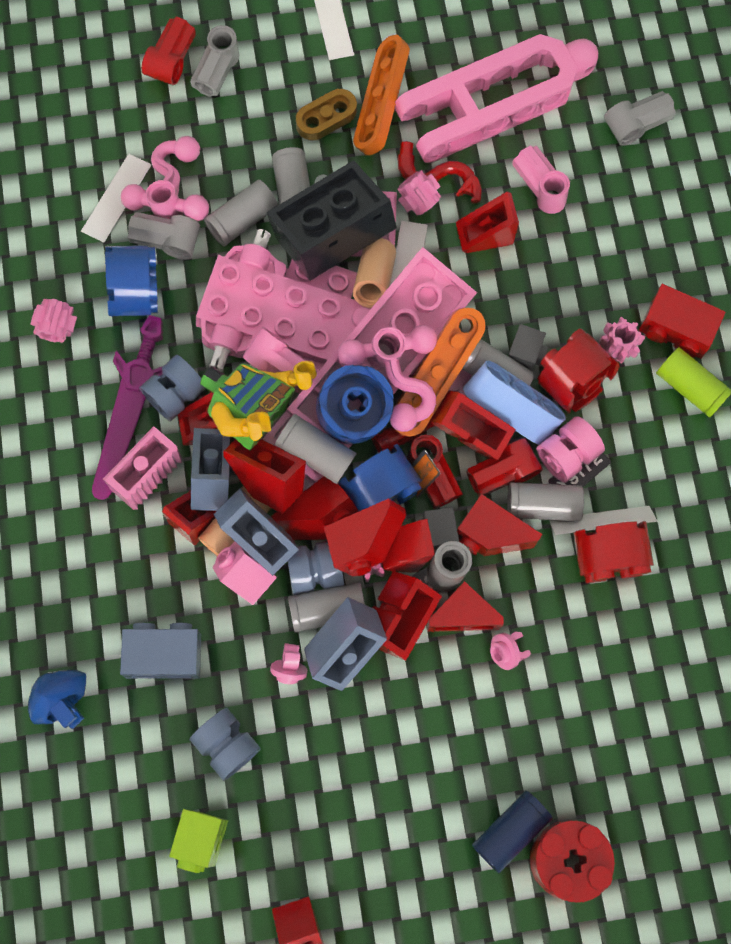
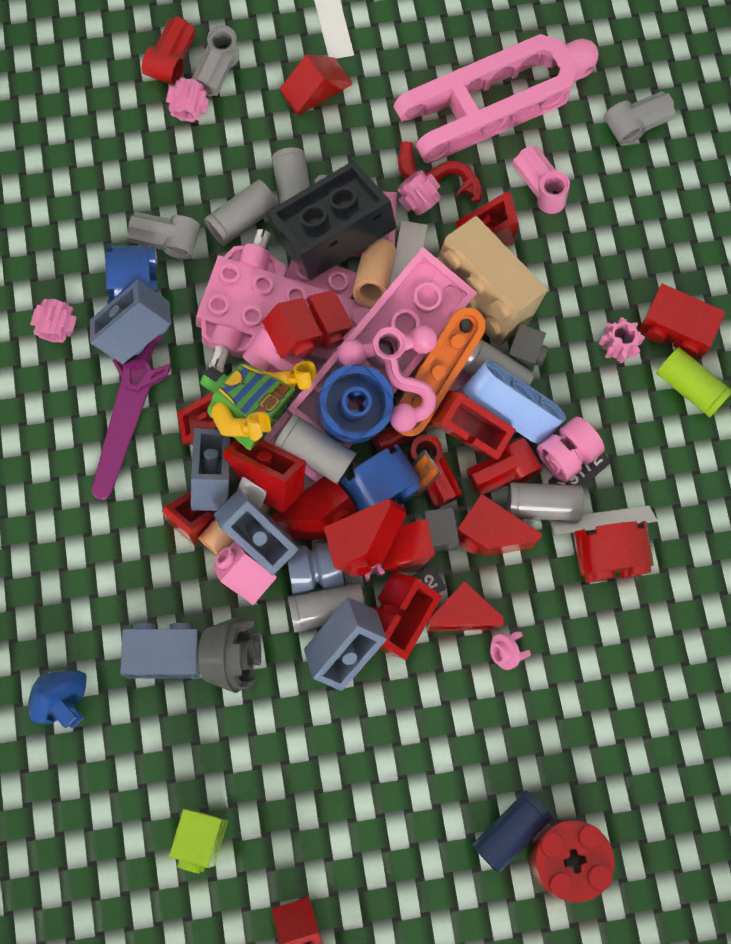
(110, 205): white sticker -> none
(130, 322): none -> sand blue brick
(143, 468): bright pink brick -> none
(163, 194): bright pink piece -> none
(172, 388): sand blue wheel -> none
(187, 100): none -> bright pink gear
(225, 744): sand blue wheel -> none
(229, 654): none -> dark grey cone
(253, 491): none -> white sticker
(289, 669): bright pink plate -> none
(303, 329): none -> red piece
(314, 82): none -> red slope
(324, 115): pearl gold plate -> none
(381, 95): orange plate -> none
(457, 556): light grey pin -> none
(504, 285): none -> tan brick
(576, 371): red brick -> none

